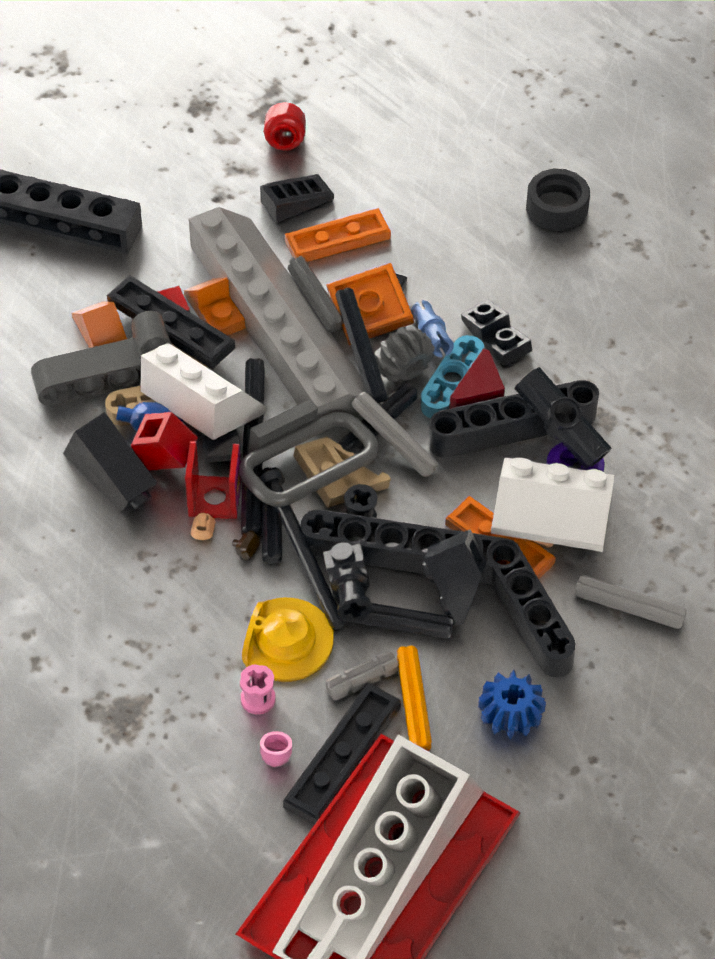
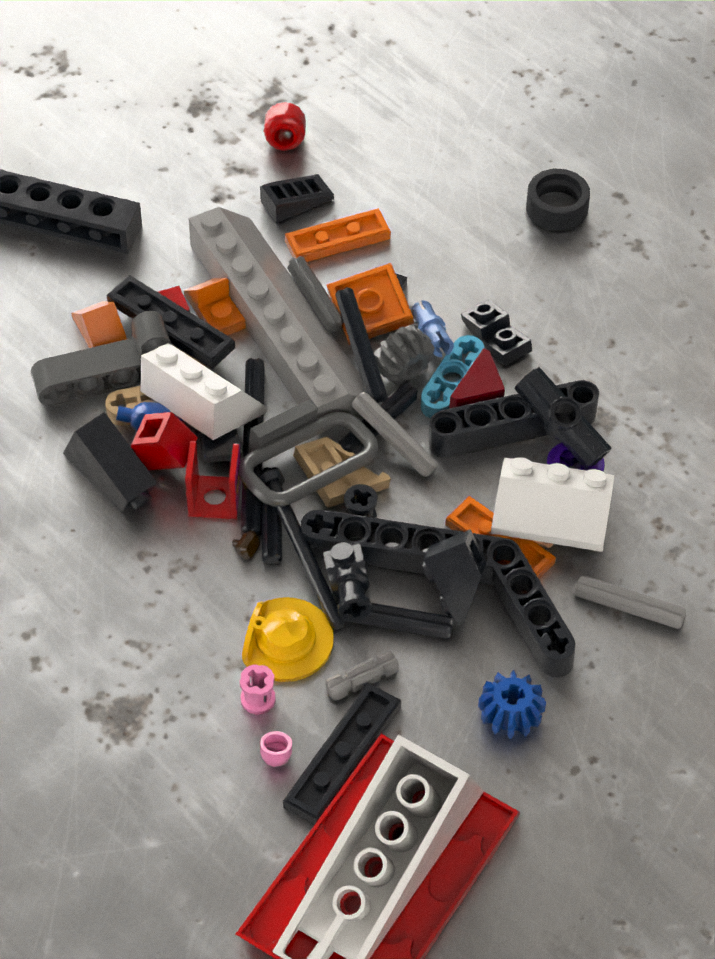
(203, 527): light nougat rock -> none
(414, 696): light orange axle -> none

